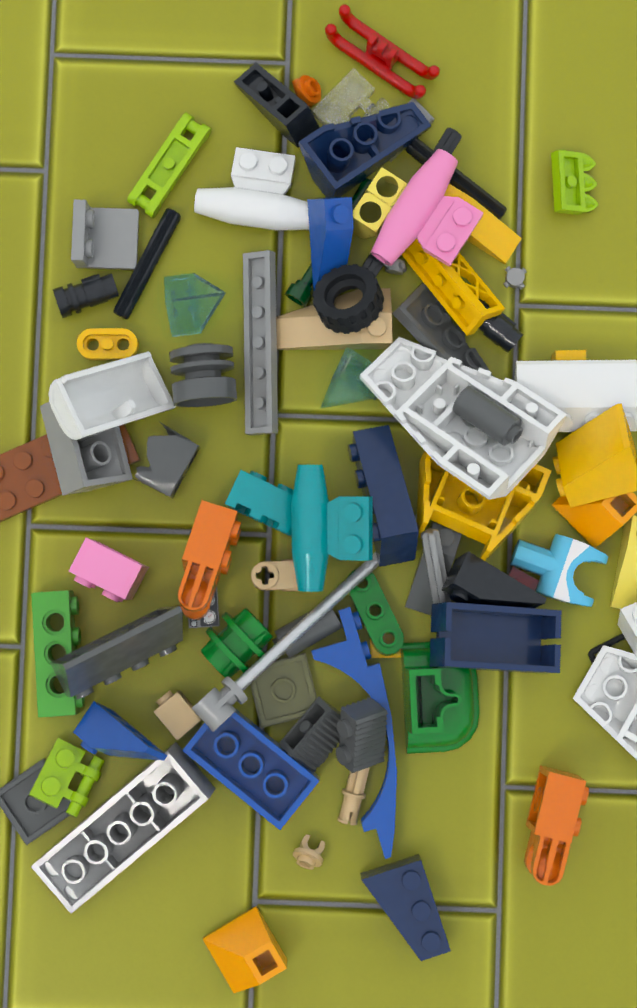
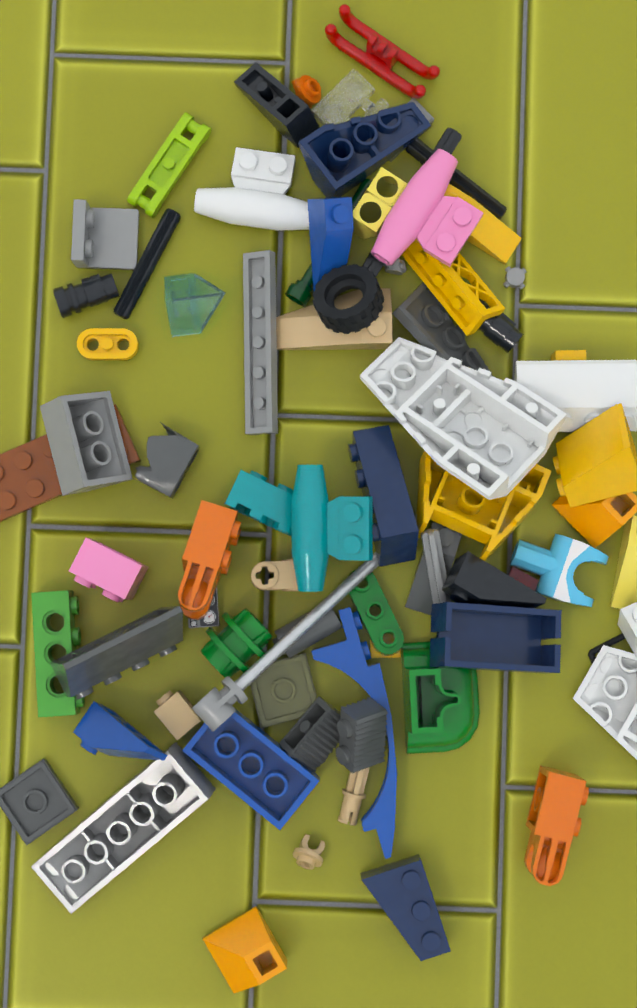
(57, 774): lime plate -> none
(108, 396): white container -> none
(202, 371): dark grey wheel -> none
(346, 382): clear light blue slope -> none
(488, 416): dark grey brick -> none
(572, 183): lime plate -> none

